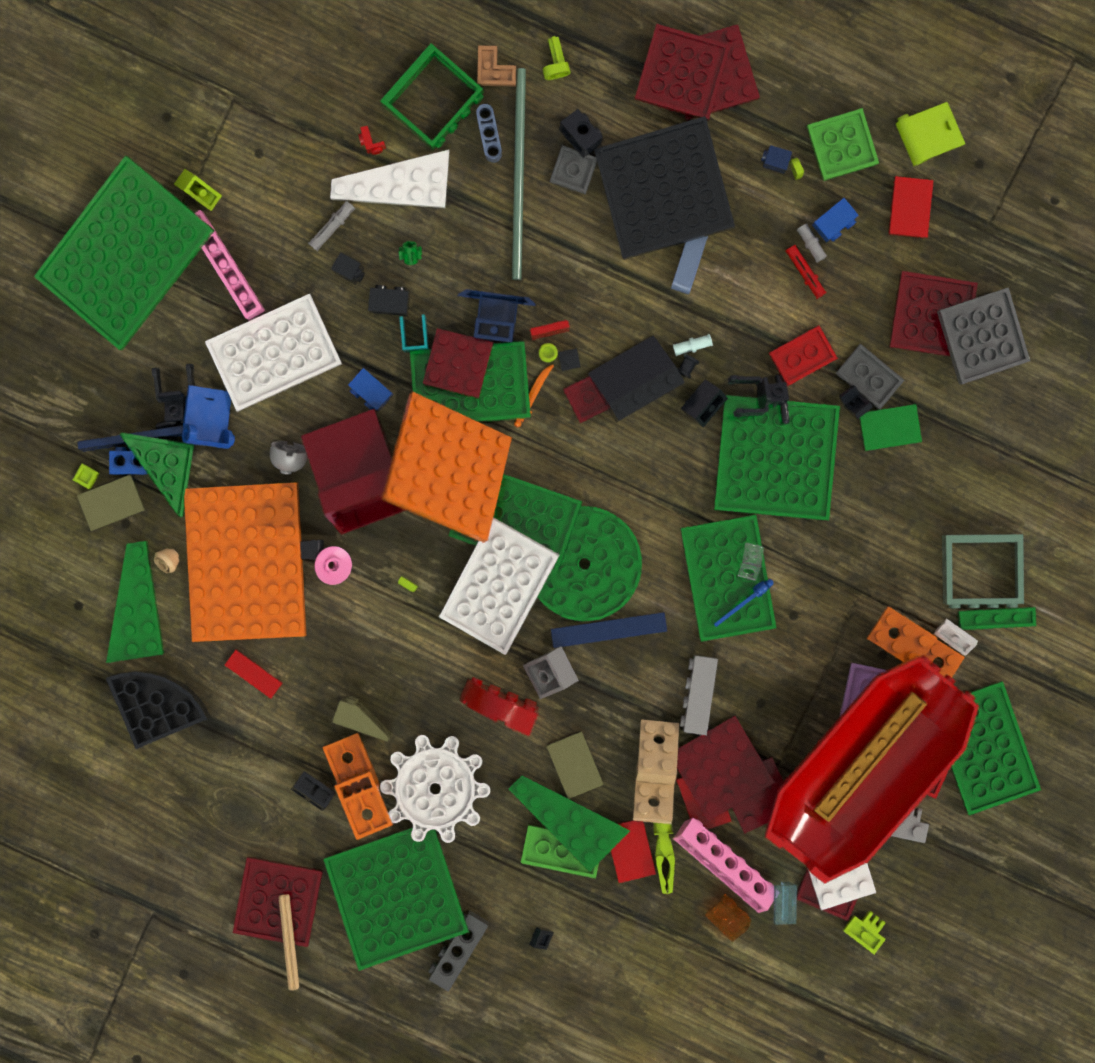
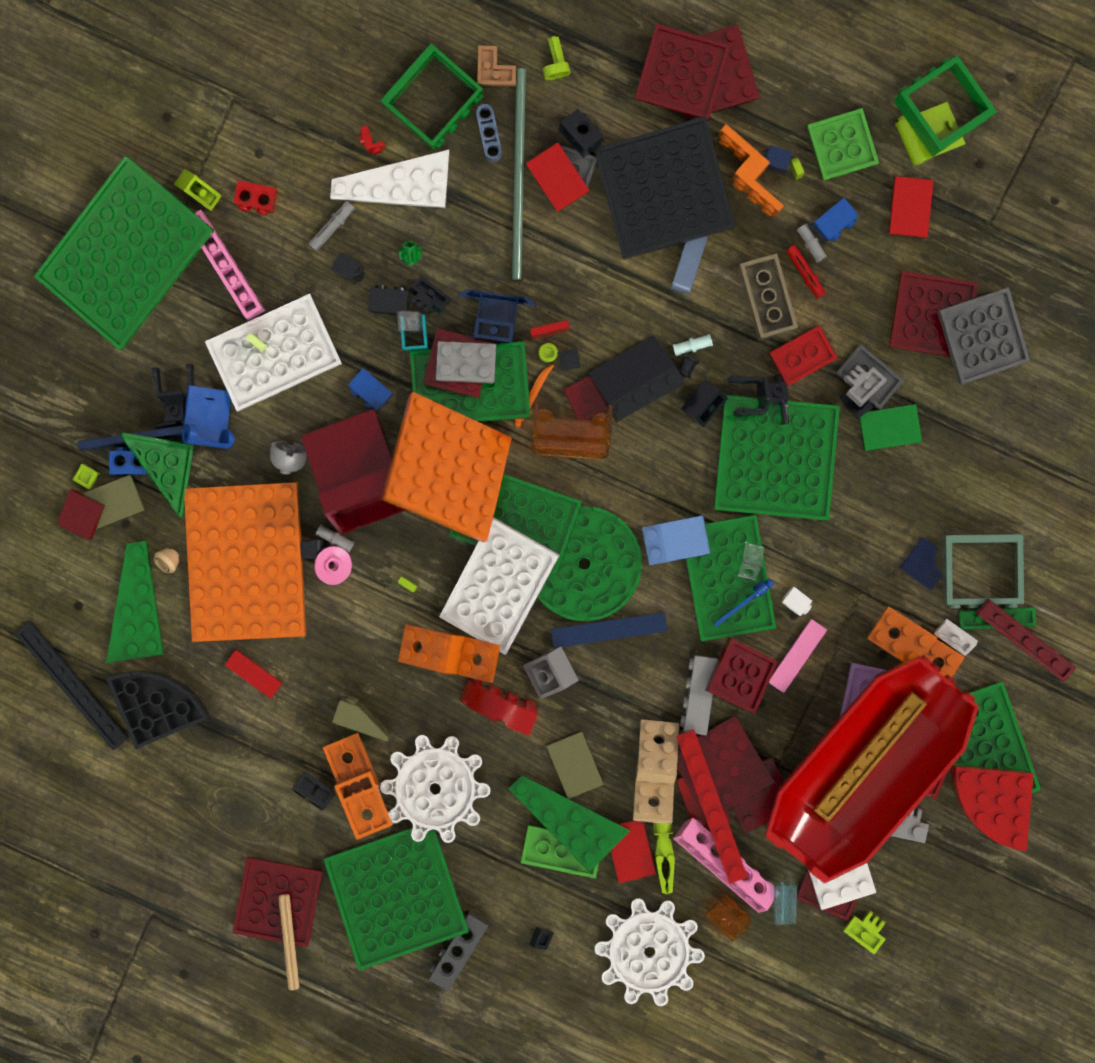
(72, 685): none -> black tile
(80, 514): none -> dark red tile
(256, 342): none -> yellowish green tile
(257, 193): none -> red brick
(335, 538): none -> light grey pin
(410, 321): none -> clear bracket
(428, 296): none -> black hinge
(449, 653): none -> orange bracket
(466, 362): none -> light grey plate
(557, 177): none -> red tile
(570, 436): none -> clear orange windscreen
(655, 972): none -> white plate
(676, 540): none -> medium blue slope
(711, 806): none -> red plate
(741, 675): none -> dark red plate
(750, 171): none -> orange bracket
(767, 297): none -> dark tan brick
(796, 601): none -> white brick
(797, 655): none -> bright pink tile
(863, 384): none -> light grey hinge
(919, 123): none -> green window
(921, 564): none -> clear blue tile
(995, 801): none -> red brick
(1025, 640): none -> dark red tile

